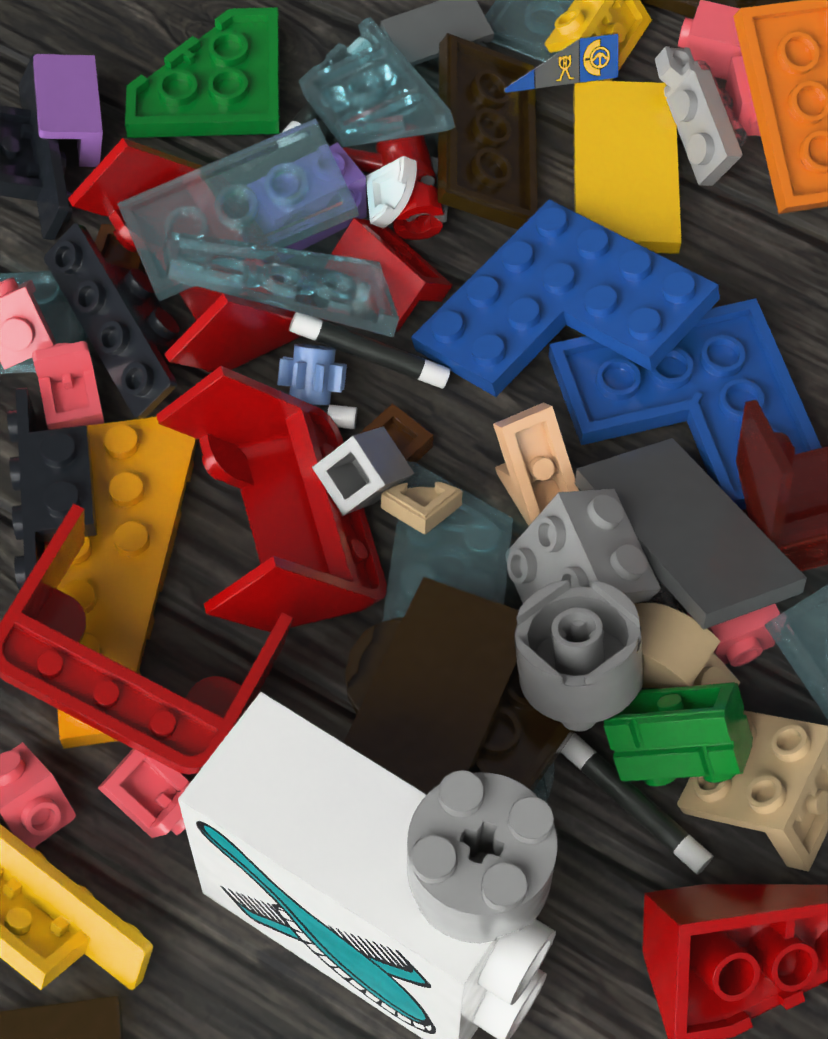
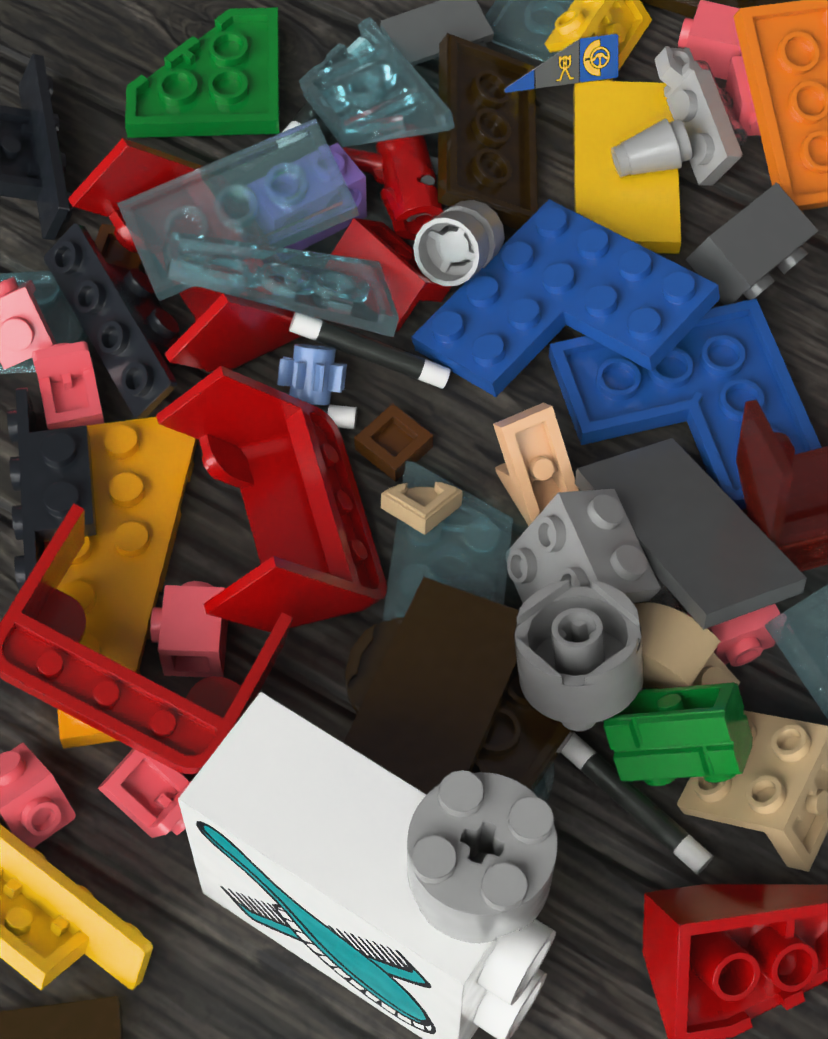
(69, 102): medium lavender panel -> none
(187, 636): none -> coral brick
(362, 470): light grey brick -> none
(386, 190): white tile -> none
(458, 242): none -> light grey wheel
(653, 150): none -> light grey cone
(752, 245): none -> dark grey brick

